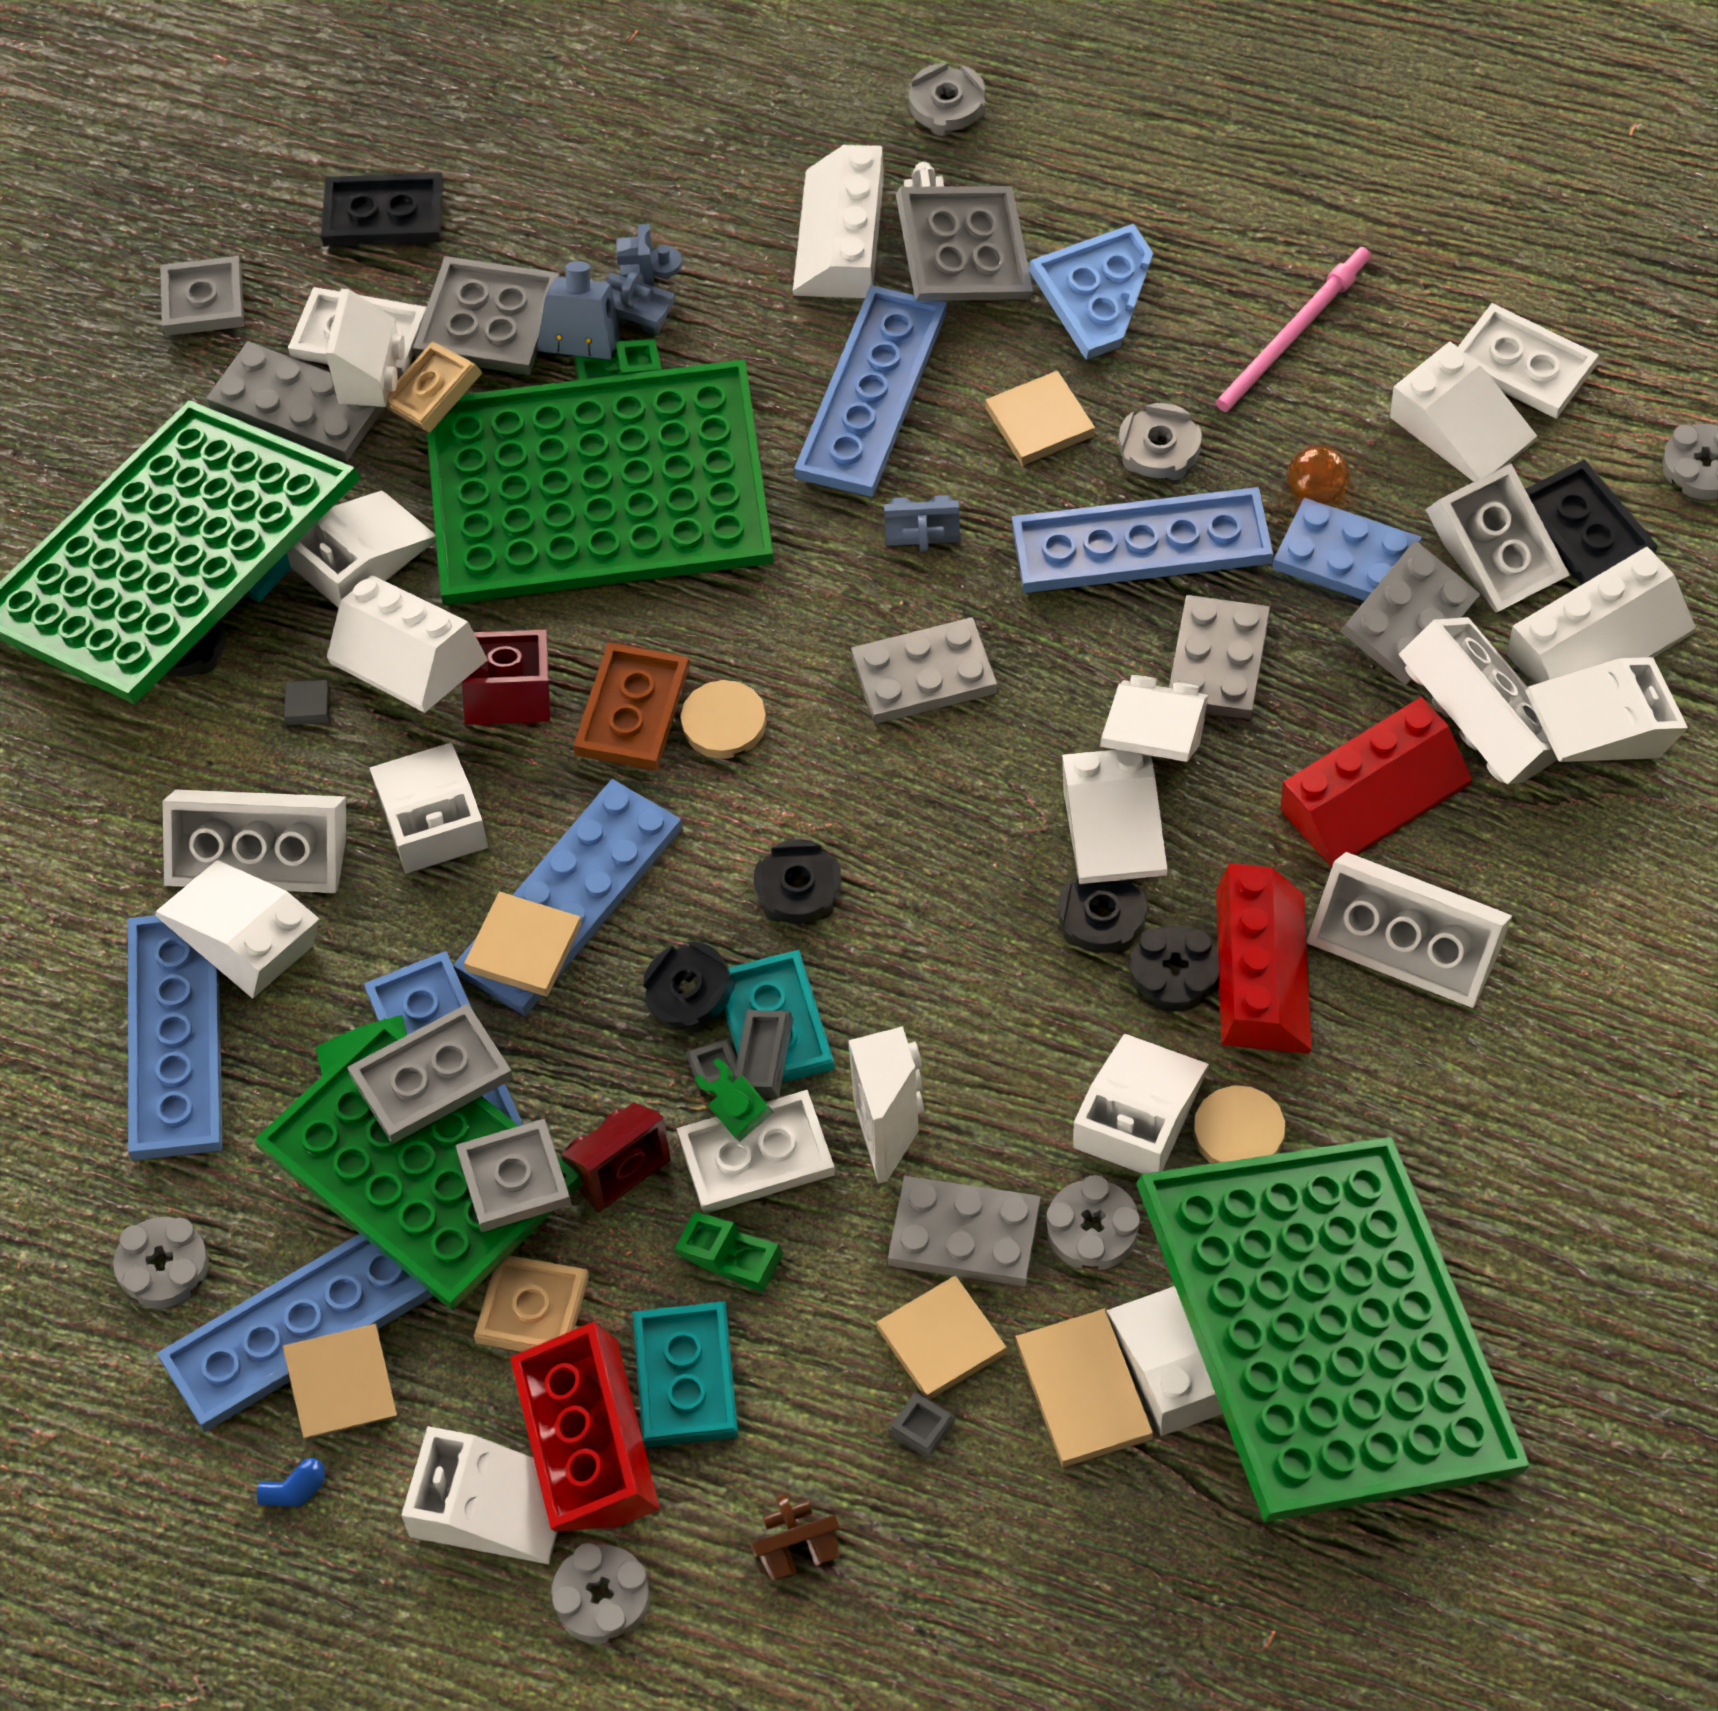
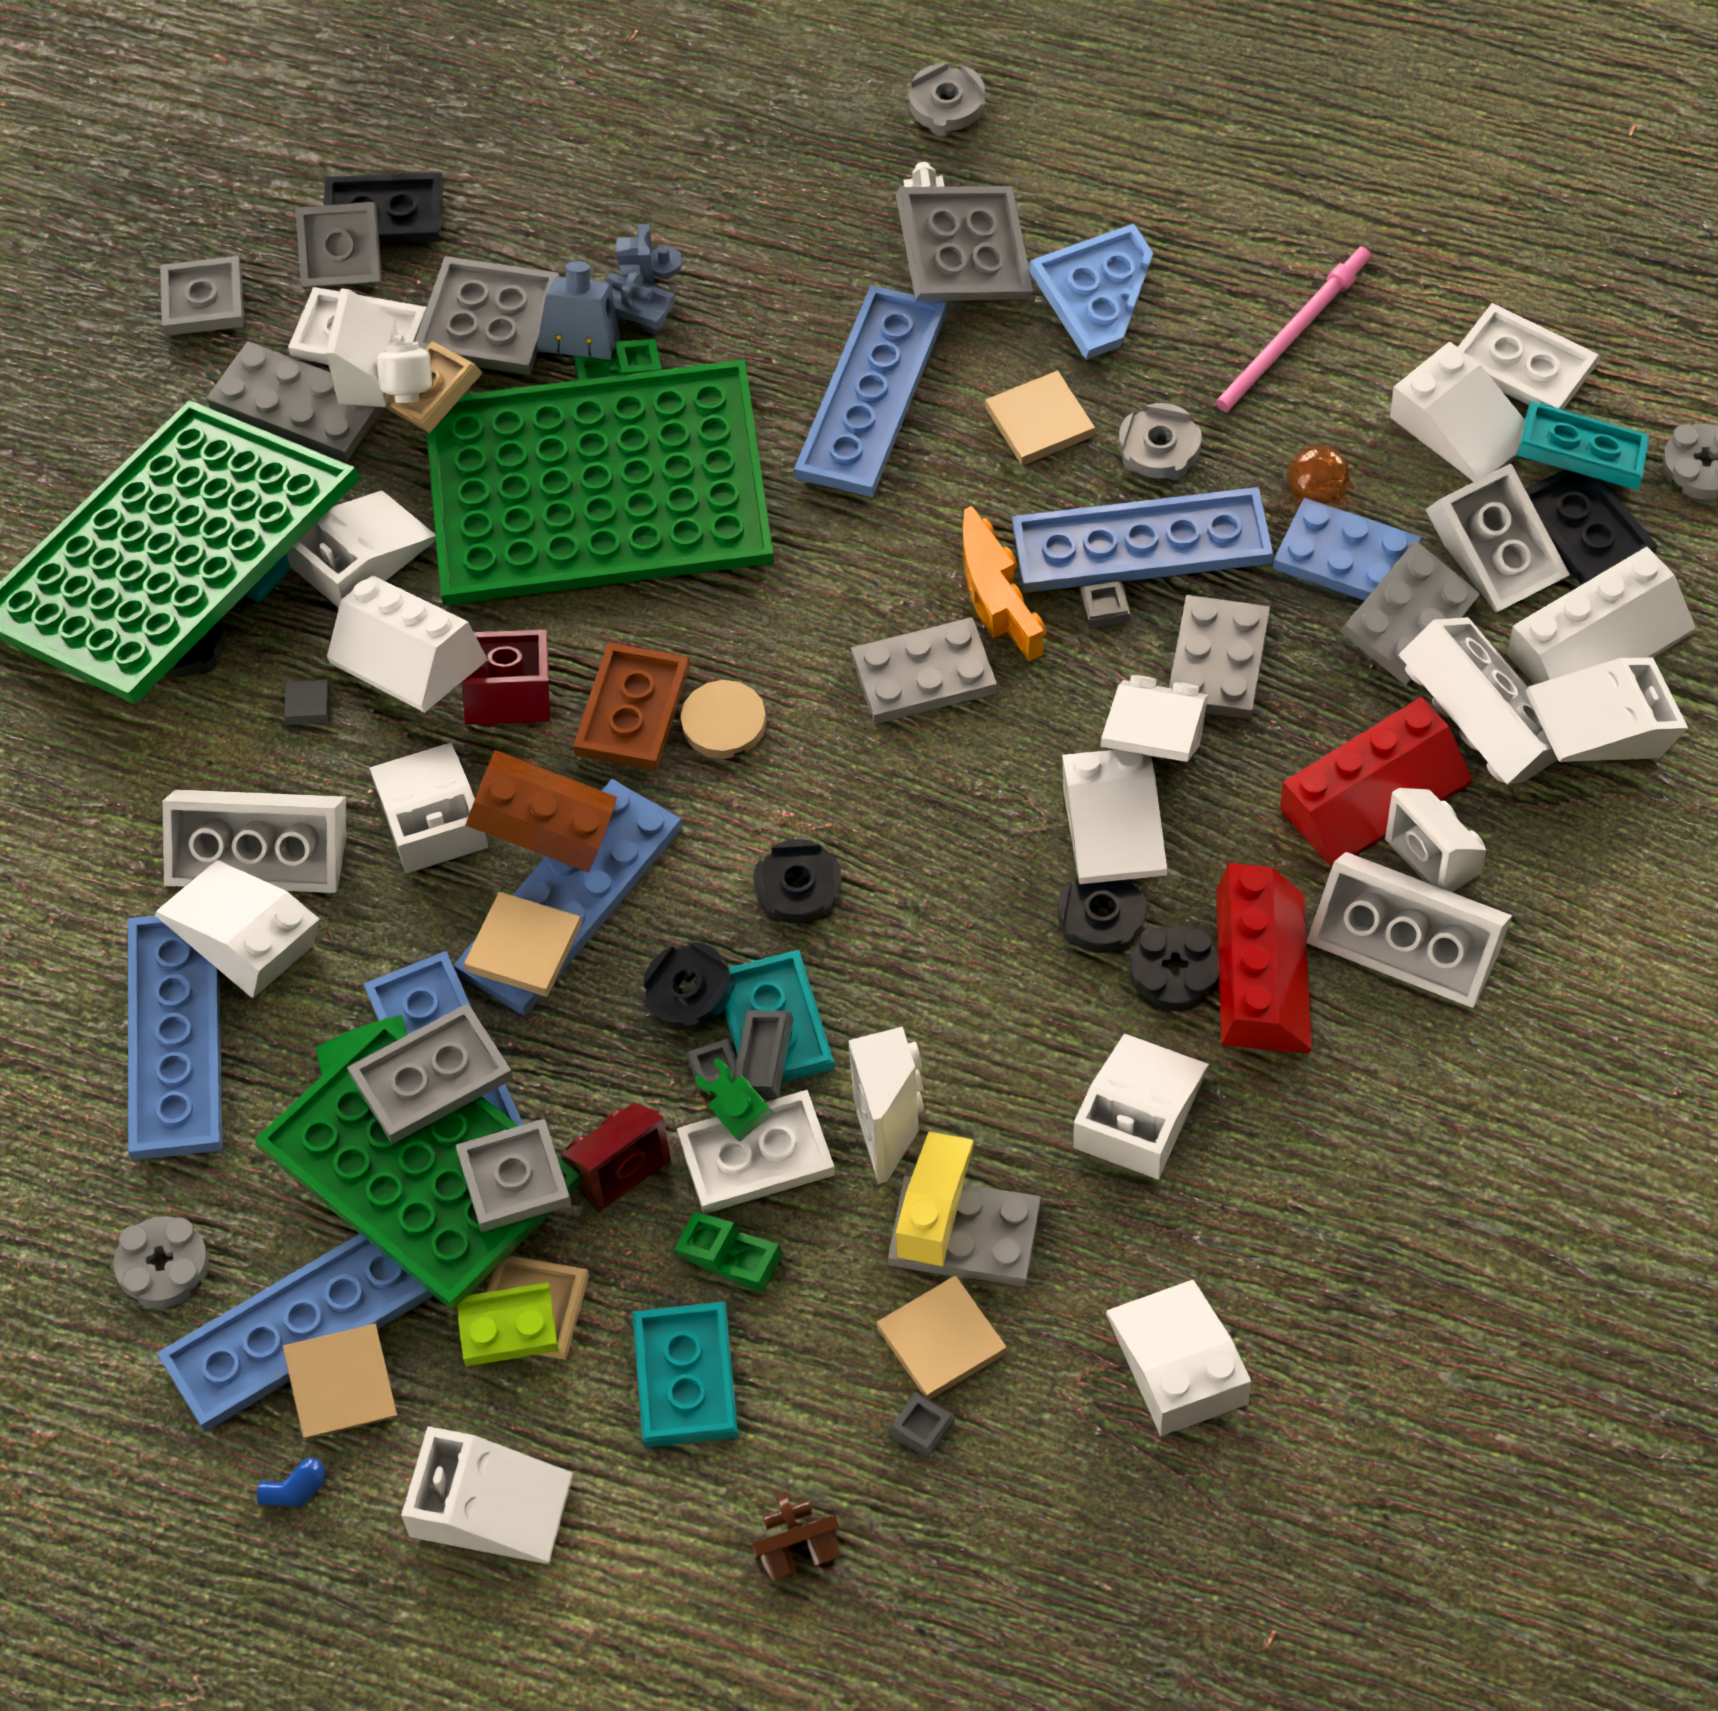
(338, 245): none -> light grey plate
(404, 371): none -> white head
(507, 1324): none -> lime plate
(541, 811): none -> dark orange slope
(584, 1431): red slope -> none
(590, 1568): light grey plate -> none
(840, 224): white slope -> none
(922, 522): sand blue hips -> none
(933, 1199): none -> light yellow slope
(993, 587): none -> light orange slope
(1083, 1388): tan tile -> none
(1091, 1248): light grey plate -> none
(1105, 604): none -> dark grey tile
(1238, 1125): tan tile -> none
(1330, 1328): green plate -> none
(1433, 839): none -> white slope
(1583, 445): none -> teal tile

